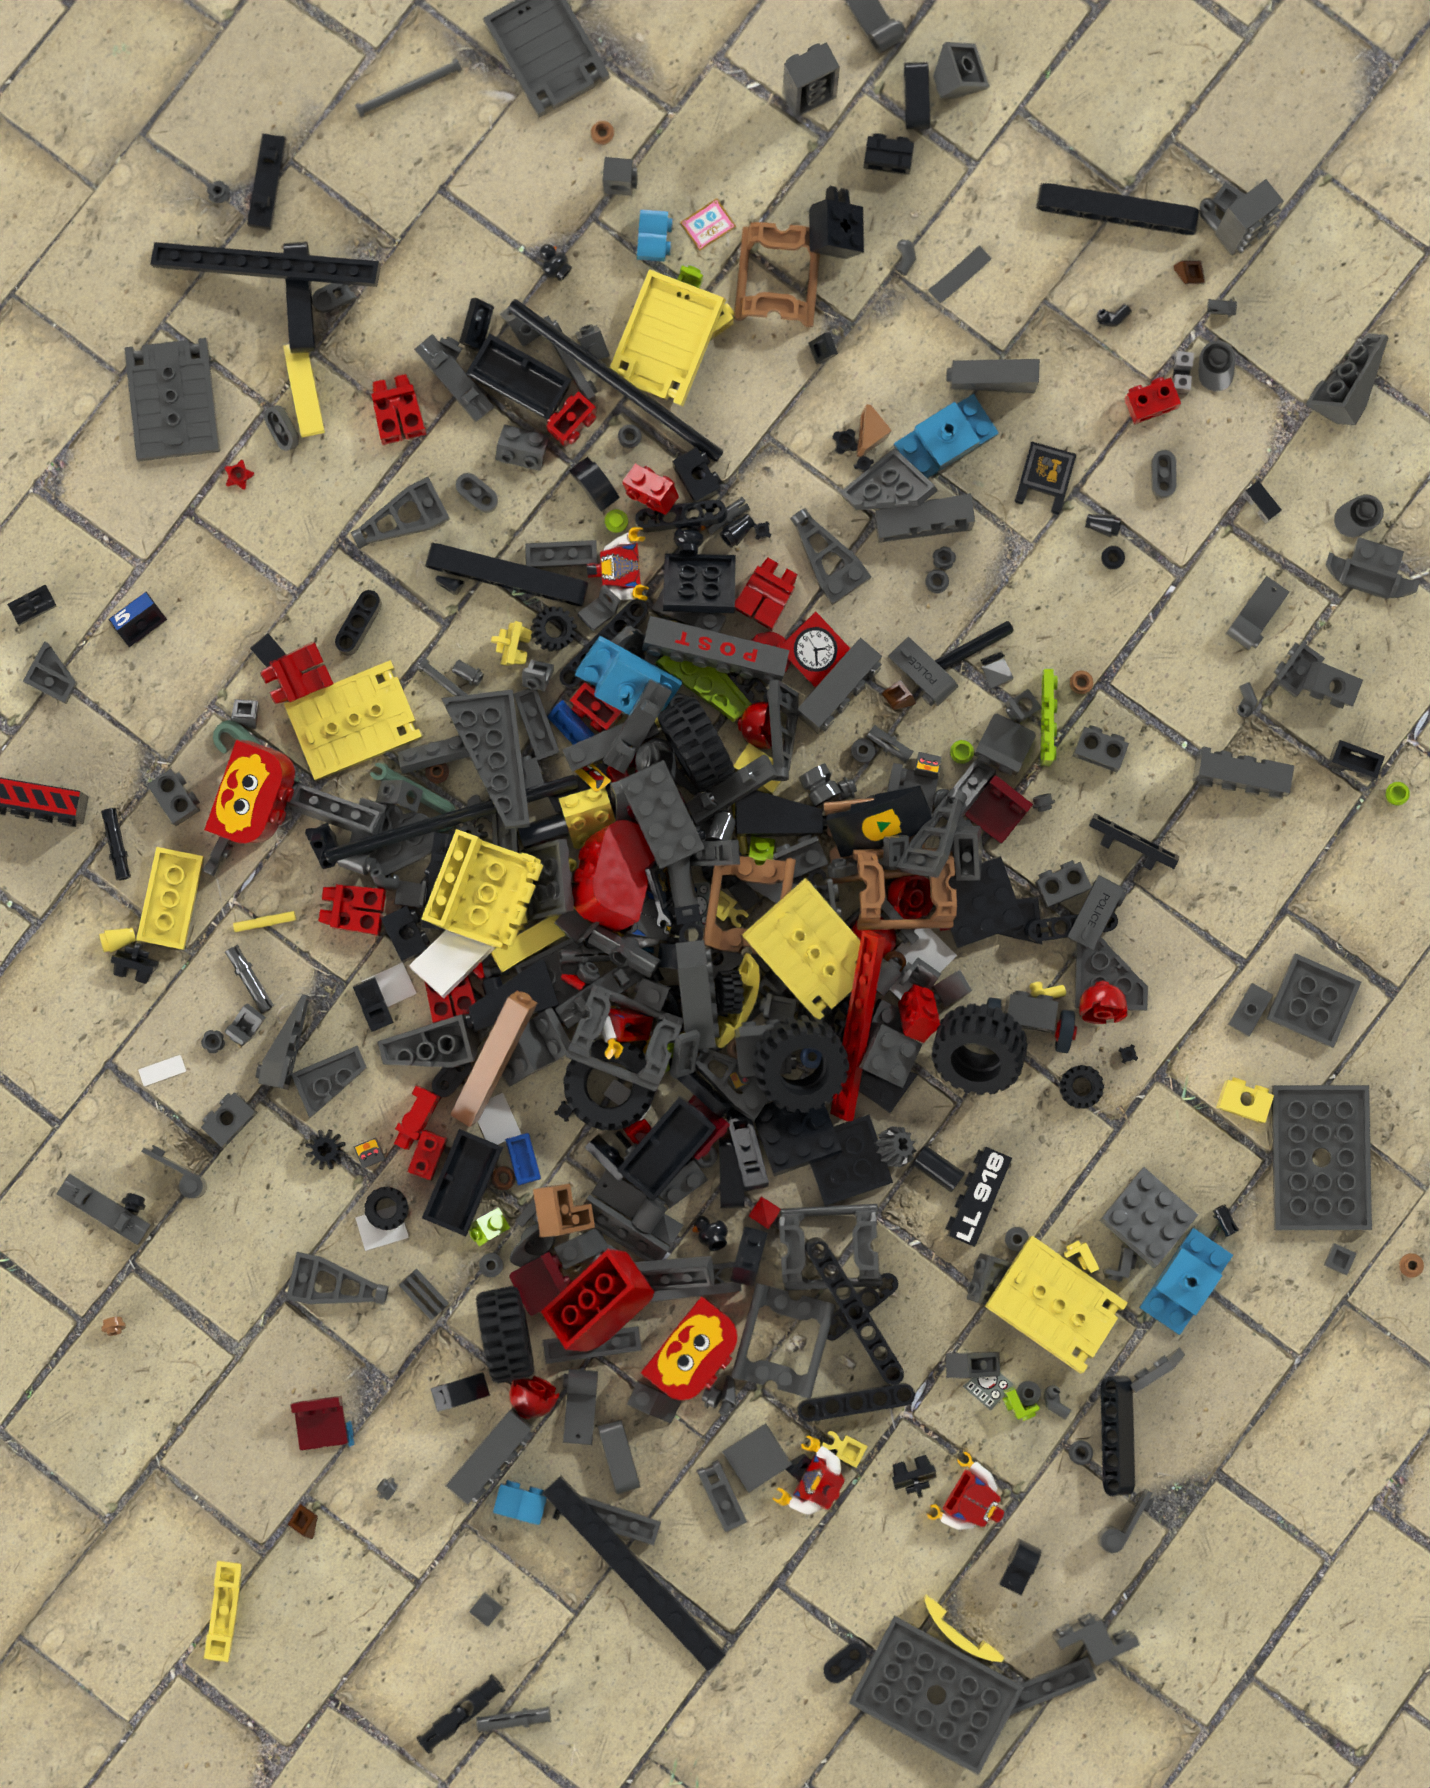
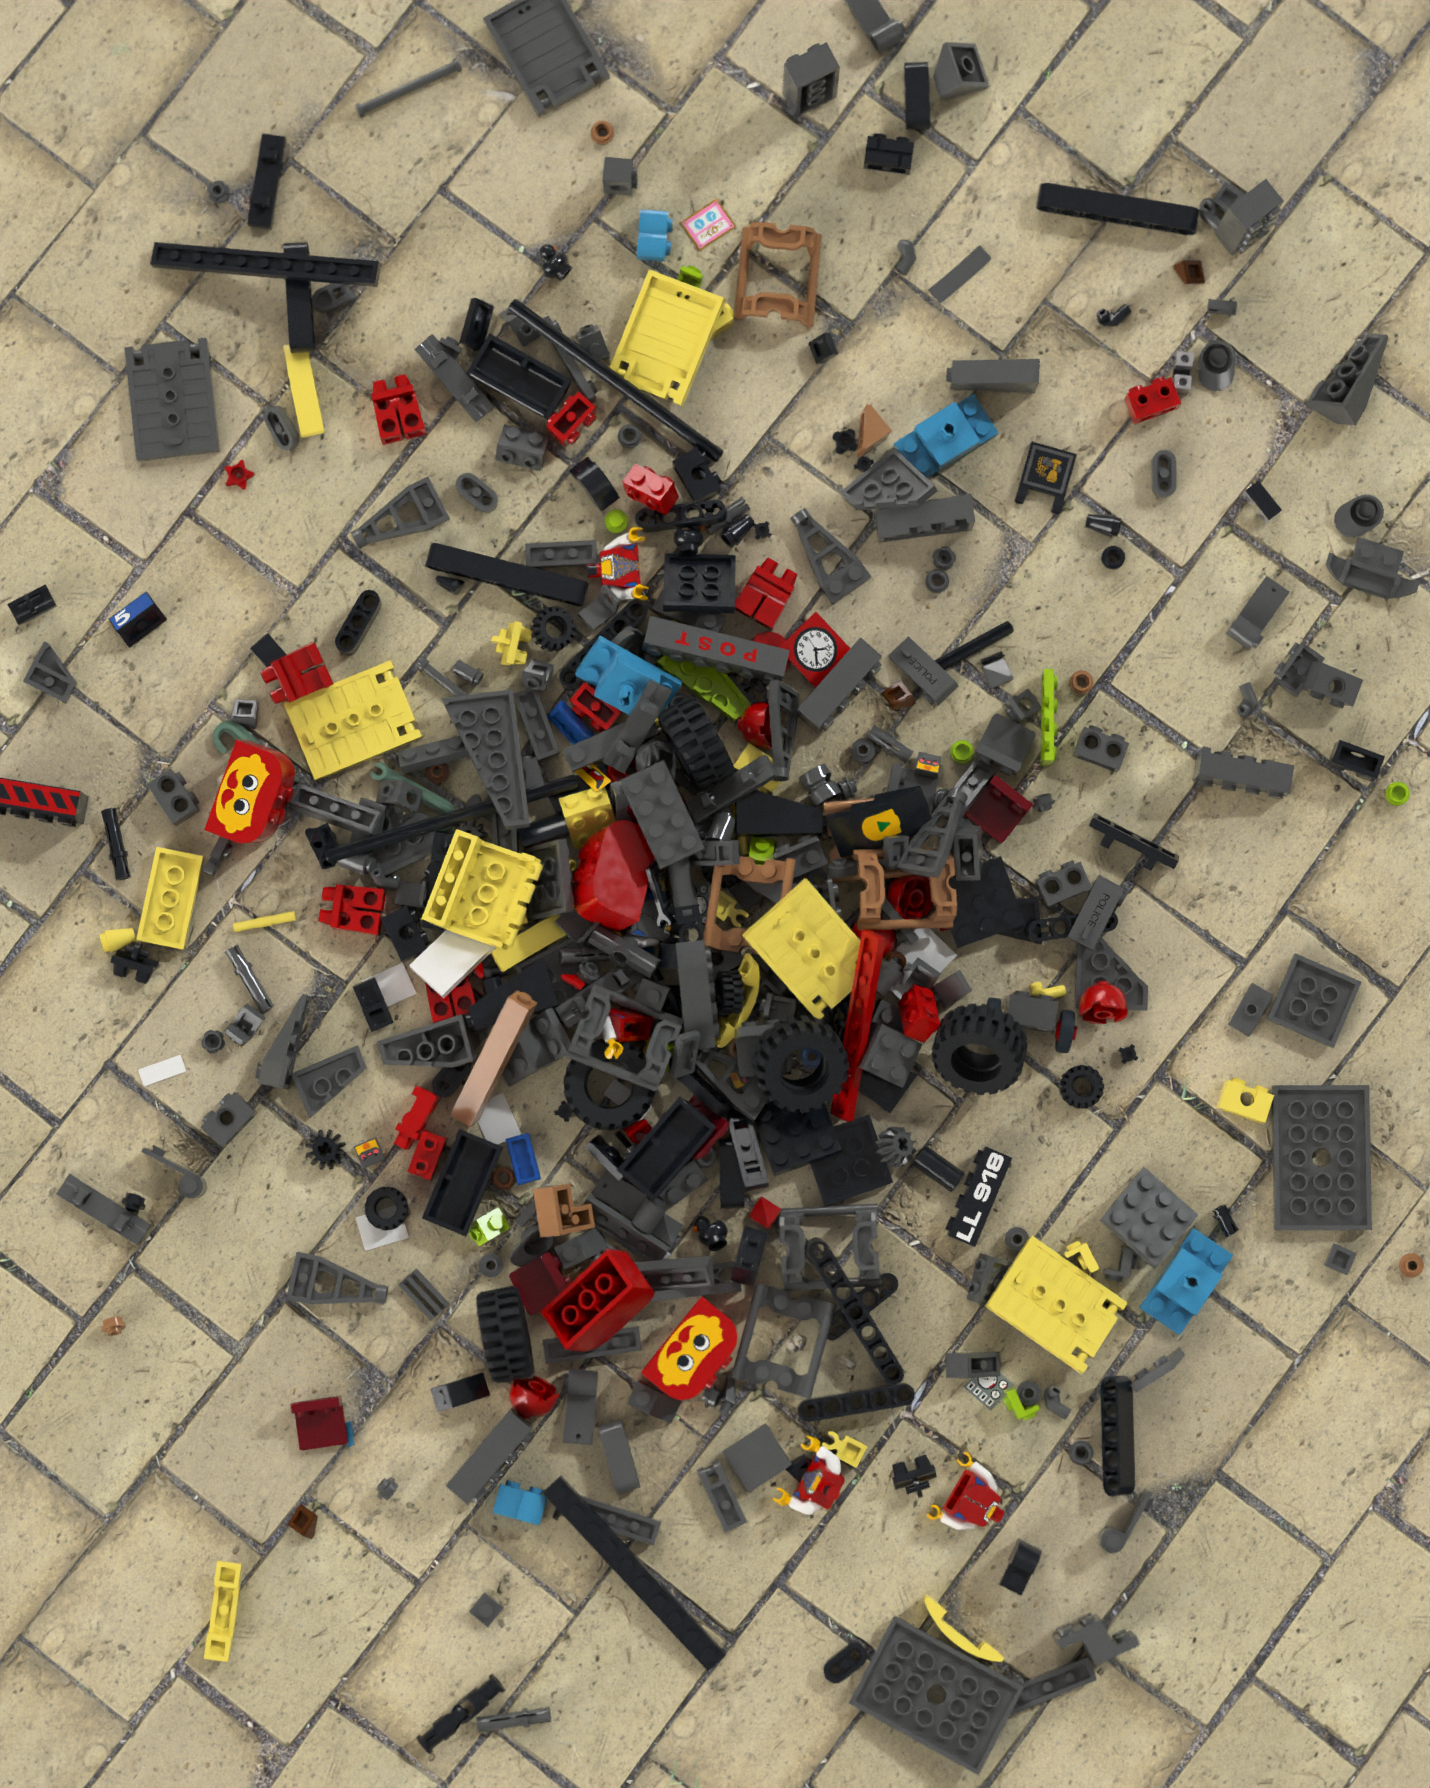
(836, 225): black hinge -> none

